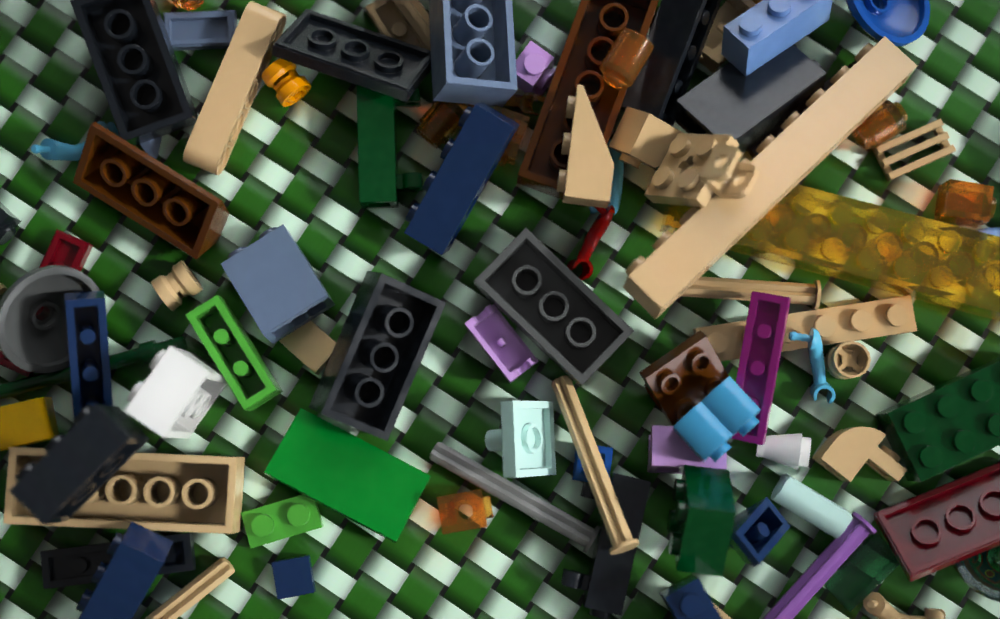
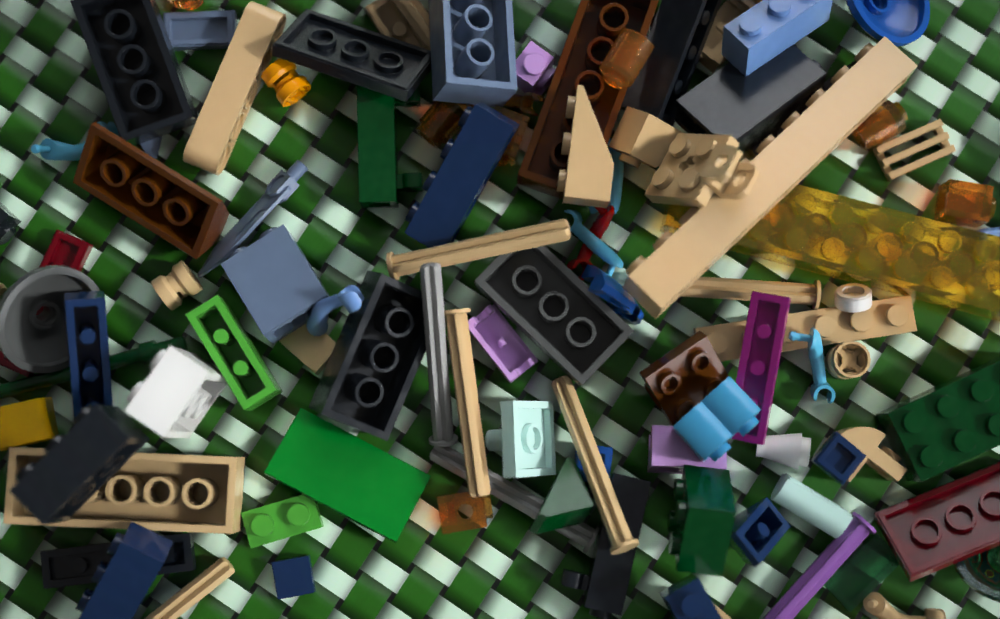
(277, 191): none -> sand blue piece
(350, 297): none -> medium blue piece
(437, 356): none -> light grey axle
(467, 402): none -> tan axle
(479, 247): none -> tan axle
(565, 502): none -> dark green slope
(594, 243): none -> medium azure piece
(611, 291): none -> blue brick
(838, 458): none -> dark blue tile
(853, 297): none -> white tile

